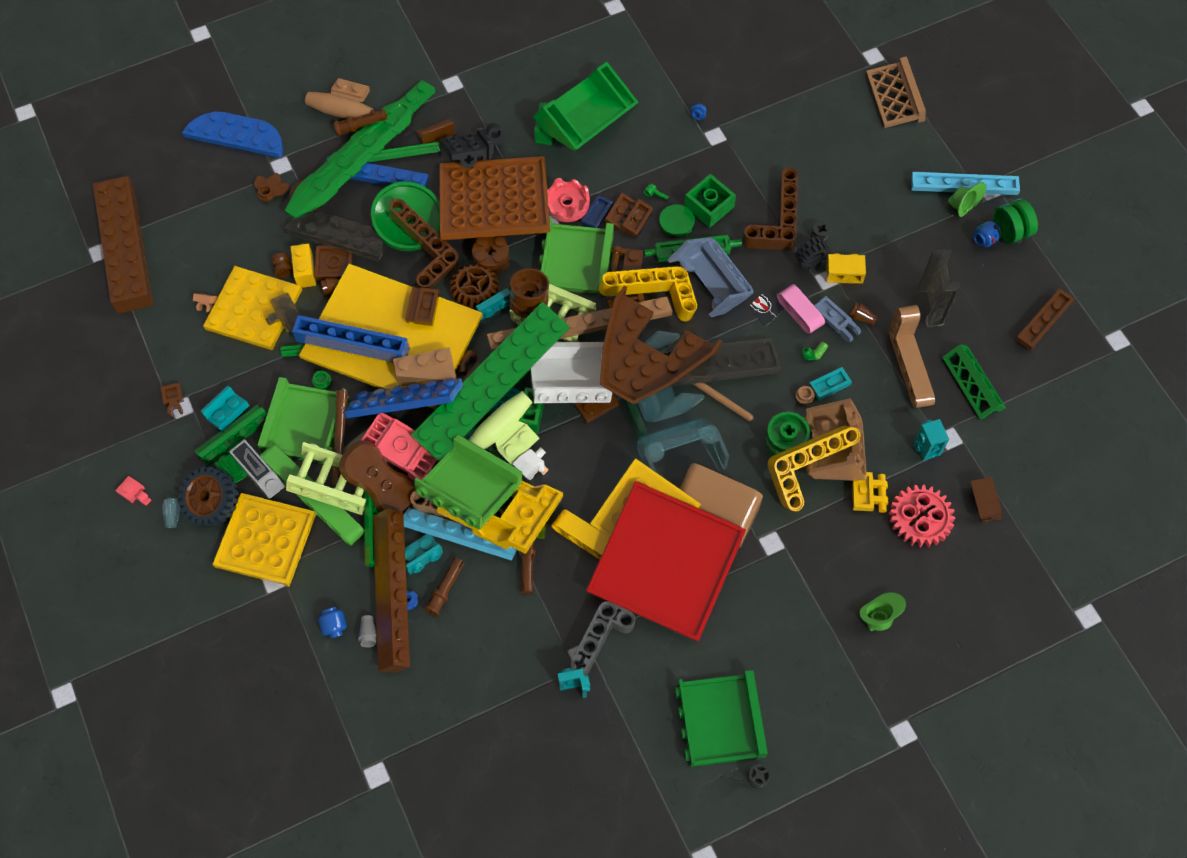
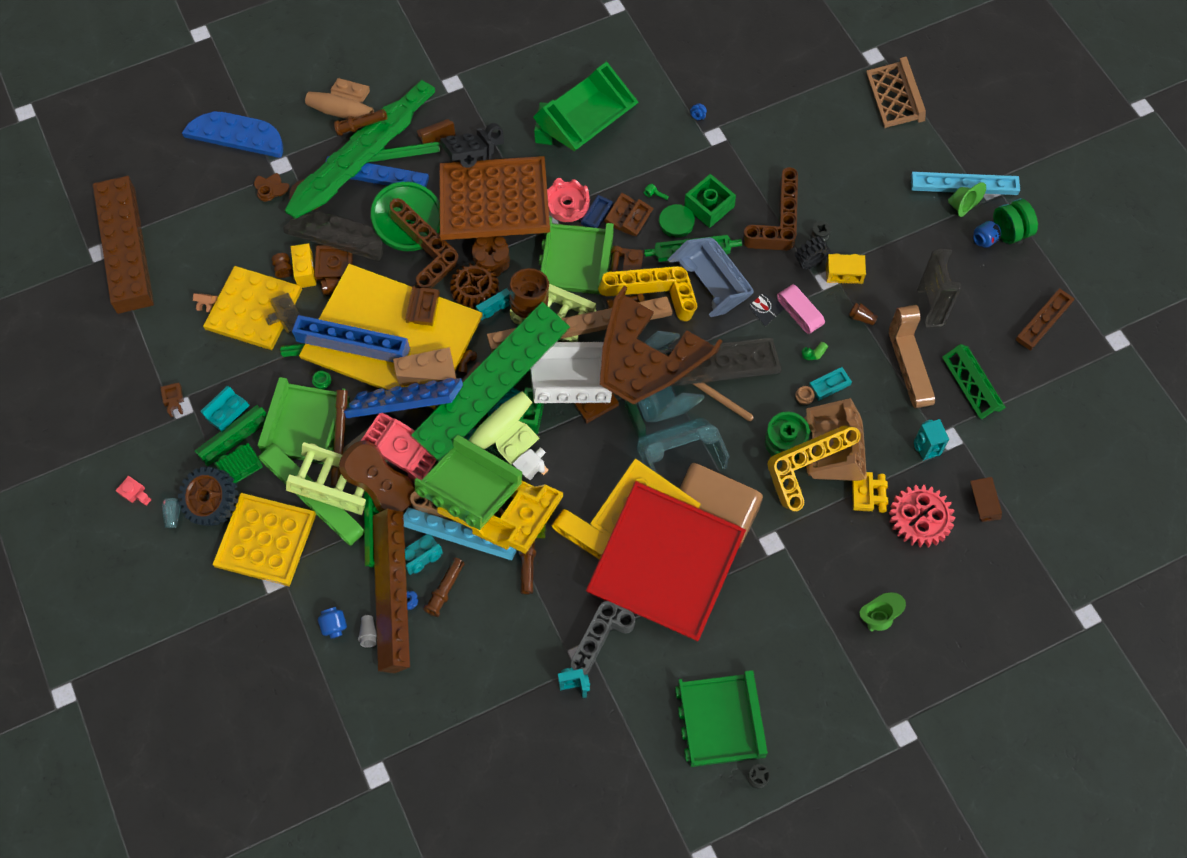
(256, 469): slope -> none
(837, 319): sand blue hinge -> none

